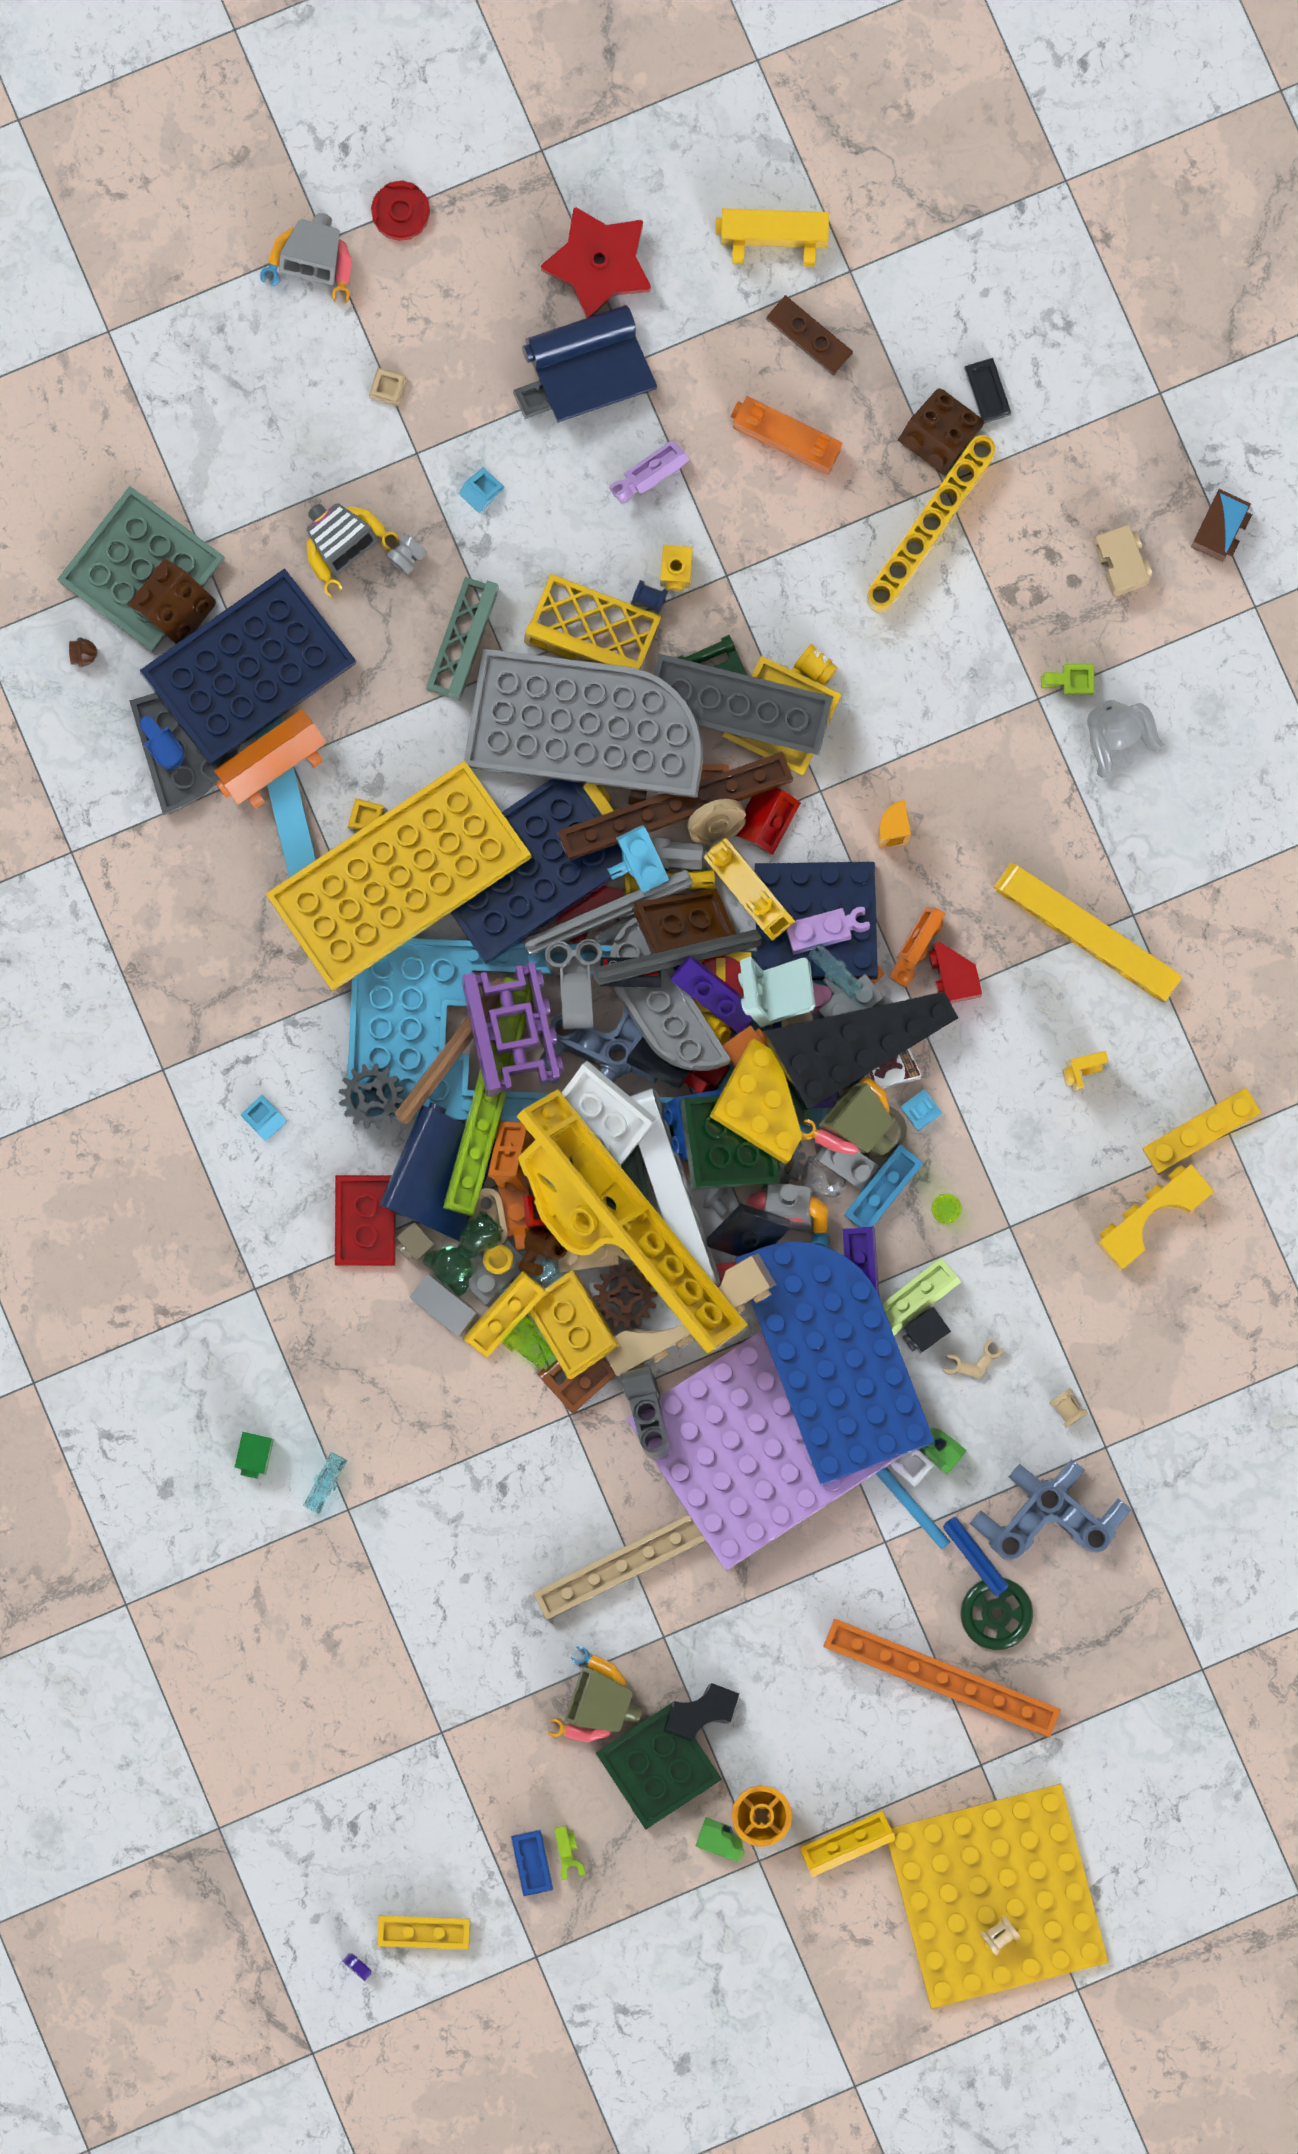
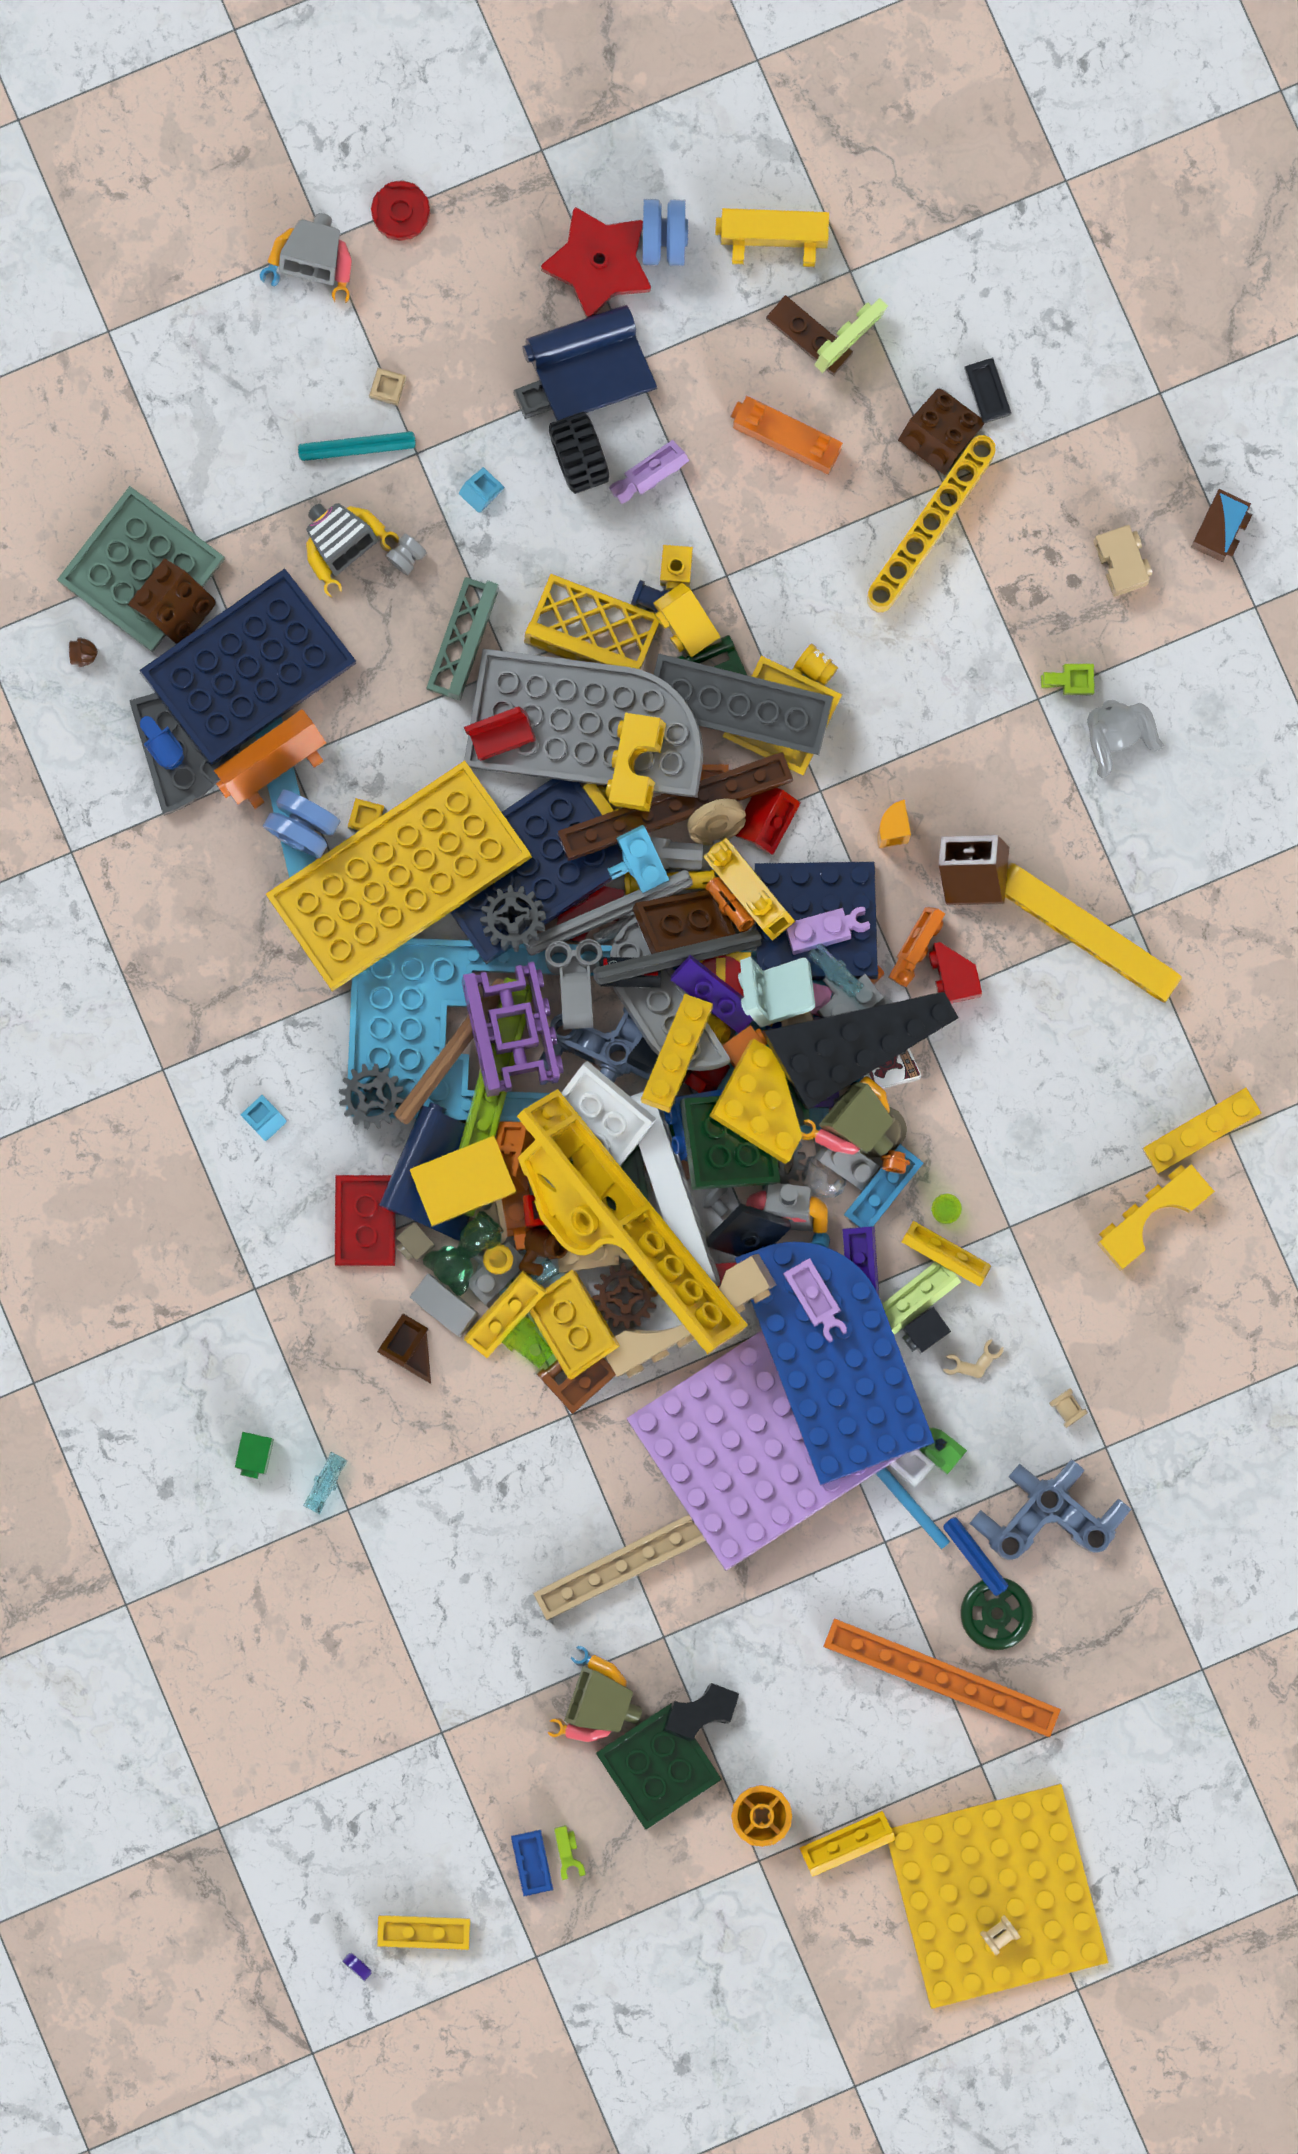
(299, 827): none -> medium blue wheel
(356, 446): none -> teal axle
(408, 1347): none -> reddish brown slope
(463, 1180): none -> yellow tile
(500, 733): none -> red panel
(524, 918): none -> dark grey gear
(579, 452): none -> black tyre
(636, 736): none -> yellow arch
(643, 1394): dark grey piece -> none
(664, 232): none -> medium blue wheel
(676, 1053): none -> yellow plate
(686, 620): none -> yellow brick
(720, 1840): bright green rock -> none
(739, 917): none -> orange pin
(814, 1297): none -> lavender plate
(849, 334): none -> yellowish green plate
(895, 1162): none -> orange plate
(921, 1110): medium azure tile -> none
(946, 1253): none -> yellow tile
(973, 869): none -> reddish brown slope
(1087, 1064): yellow bracket -> none

